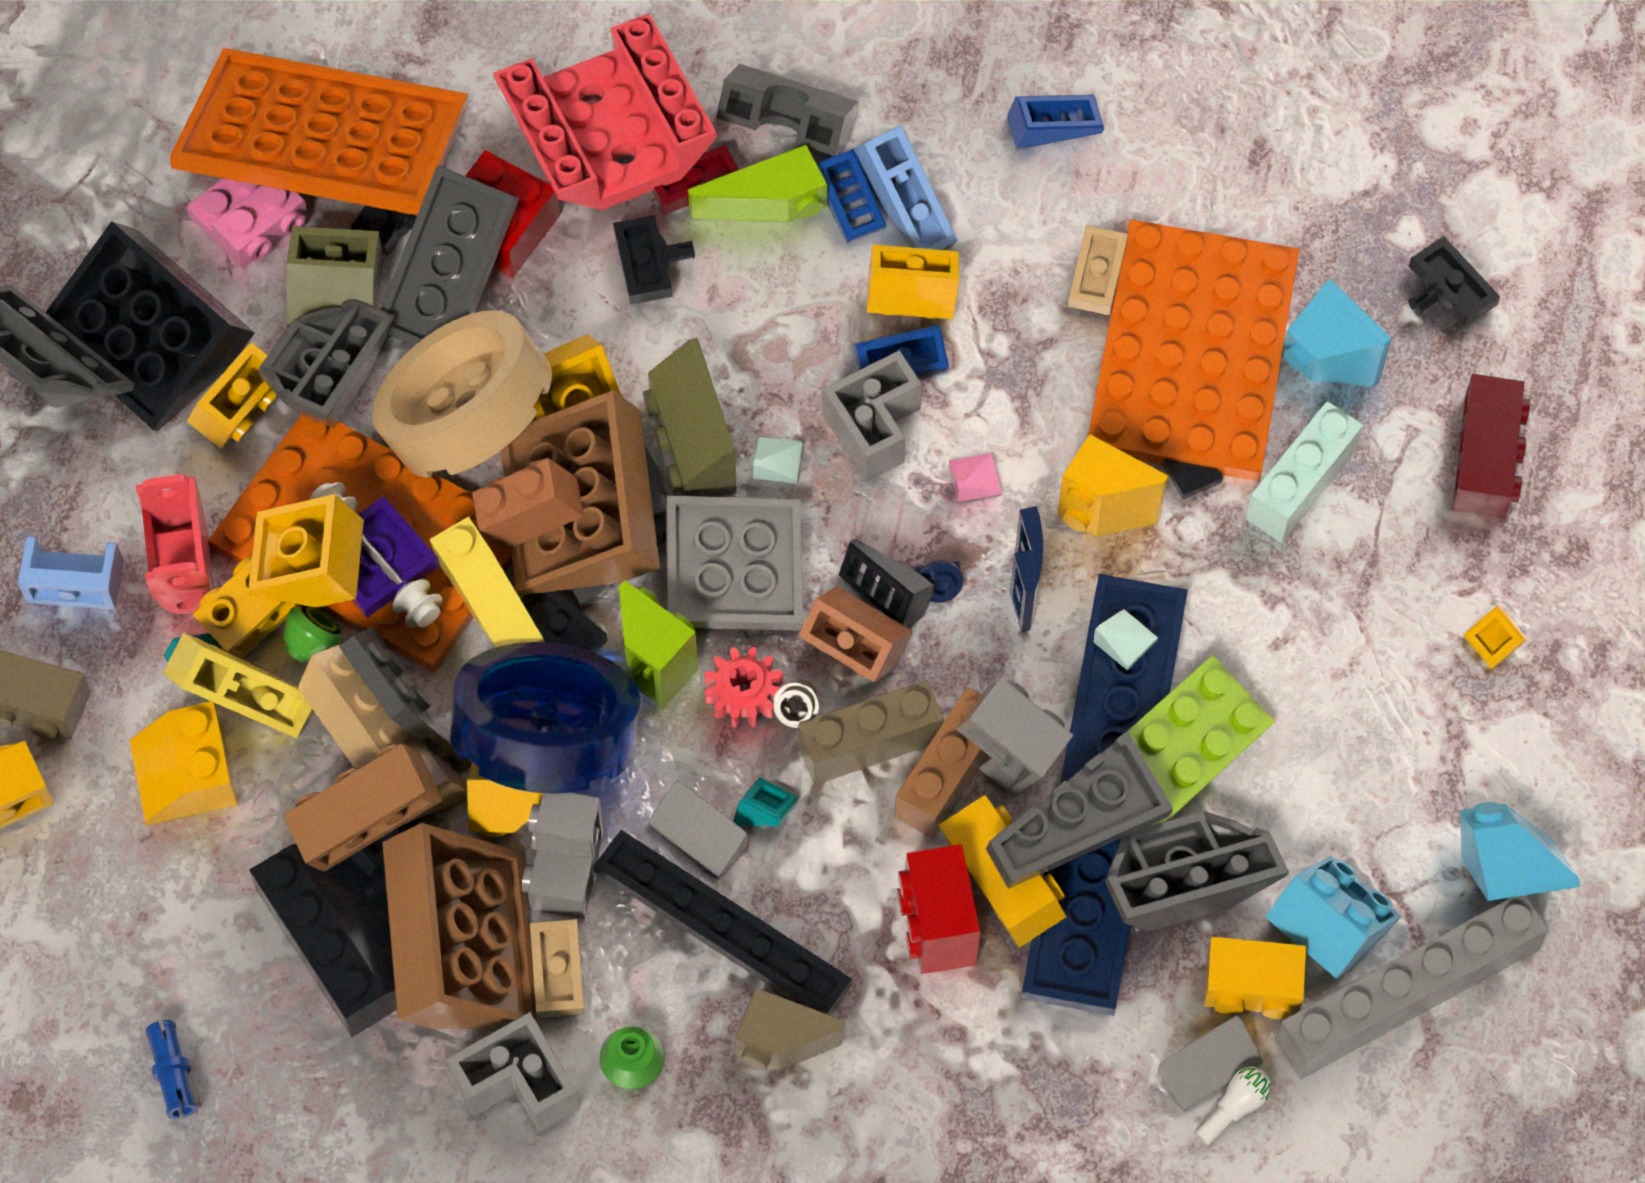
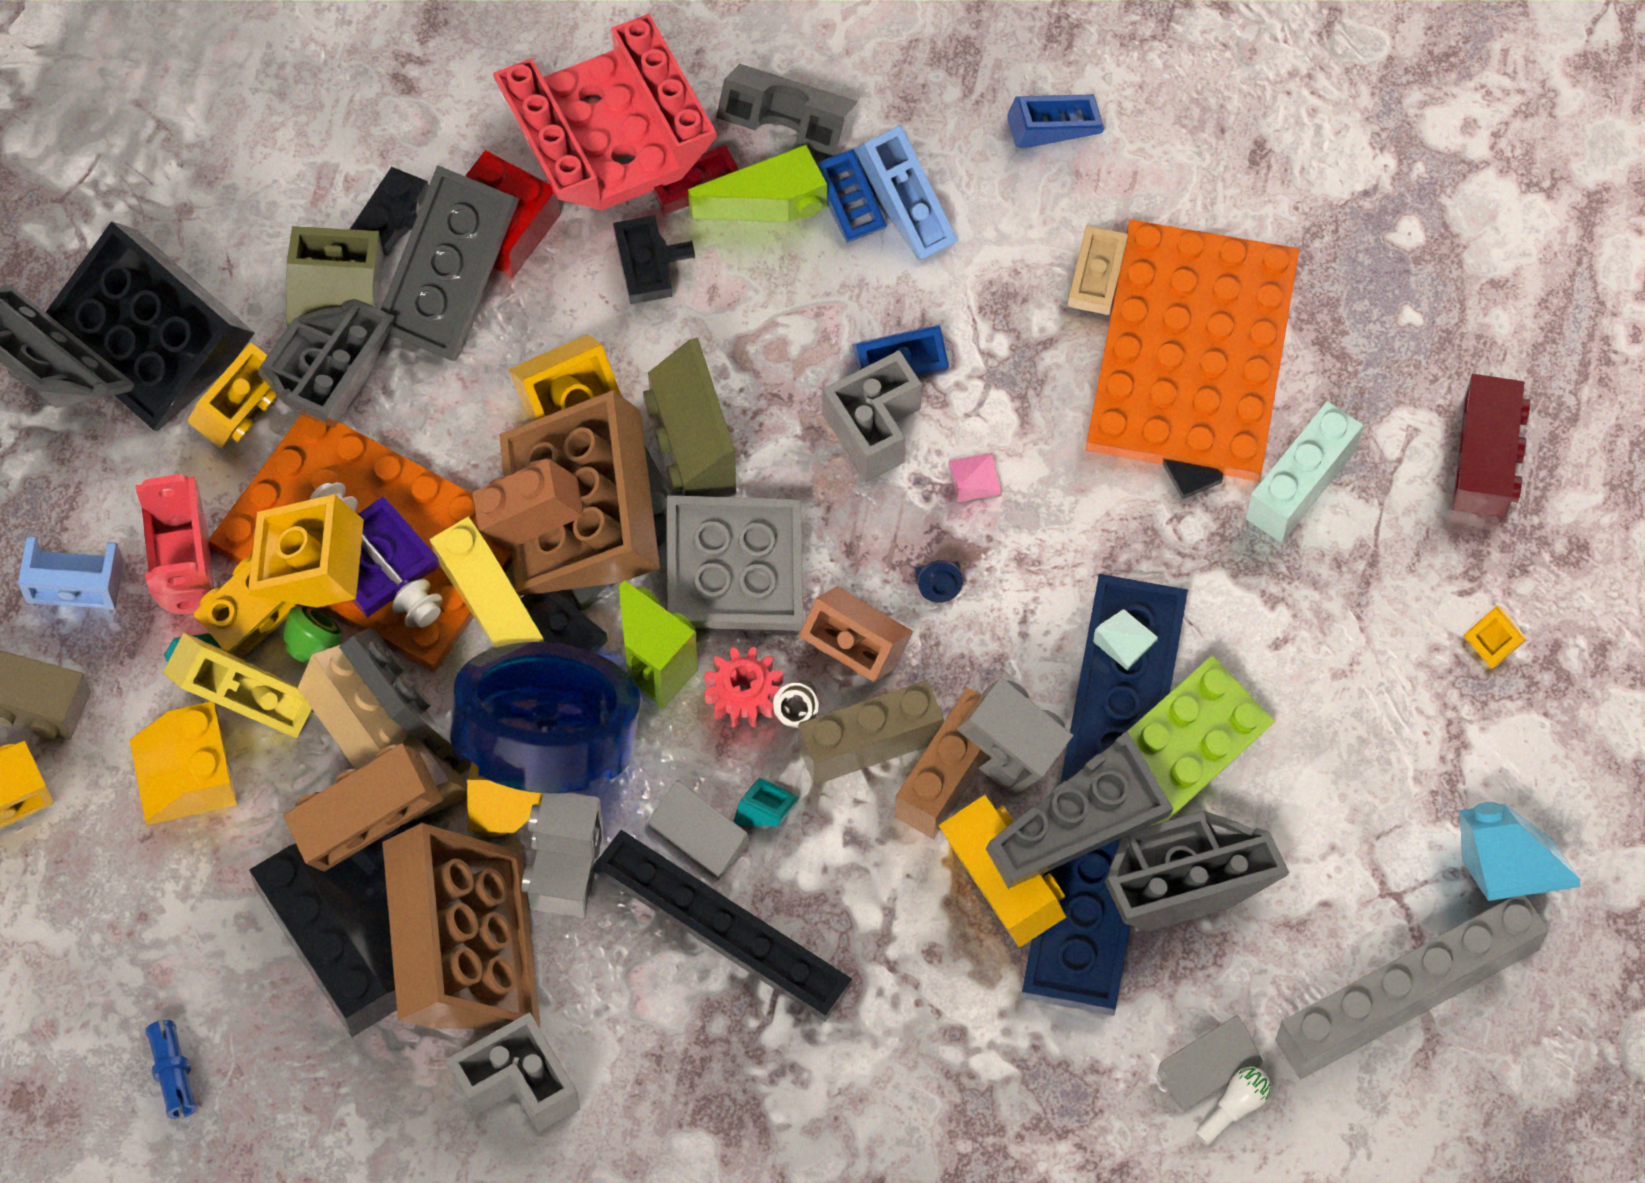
(247, 217): bright pink plate -> none
(319, 131): orange plate -> none
(461, 393): tan brick -> none
(557, 968): tan plate -> none
(632, 1057): bright green cone -> none
(777, 460): light aqua slope -> none
(784, 1032): dark tan slope -> none
(911, 588): black slope -> none
(912, 282): yellow brick -> none
(939, 909): red brick -> none
(1027, 567): dark blue slope -> none
(1109, 490): yellow slope -> none
(1254, 977): yellow brick -> none
(1333, 915): medium azure slope -> none
(1336, 341): medium azure slope -> none
(1451, 283): black plate -> none

